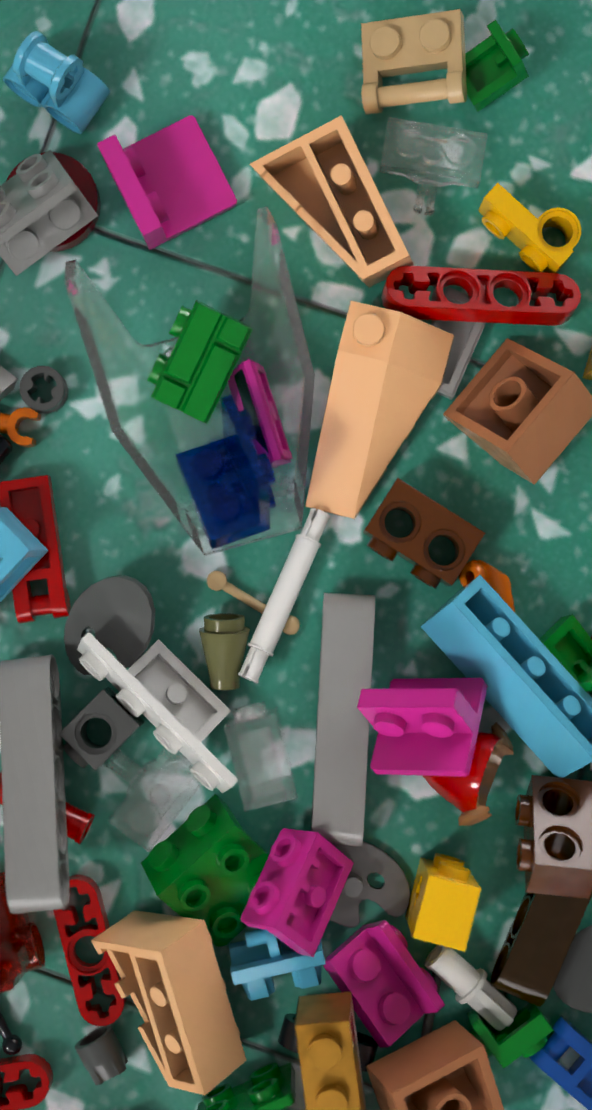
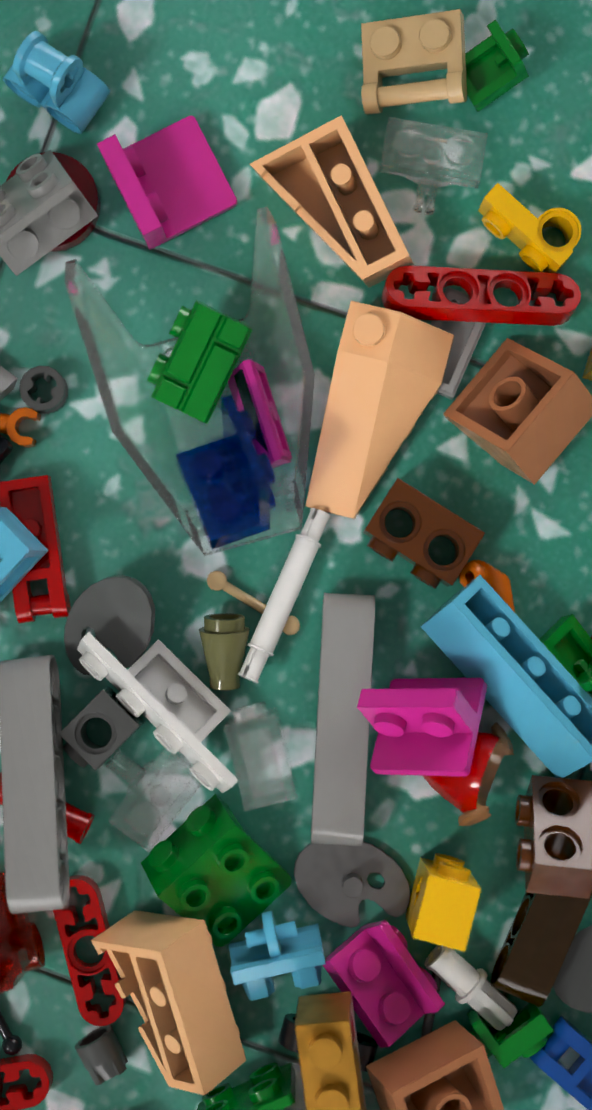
(298, 889): dark pink bracket -> none

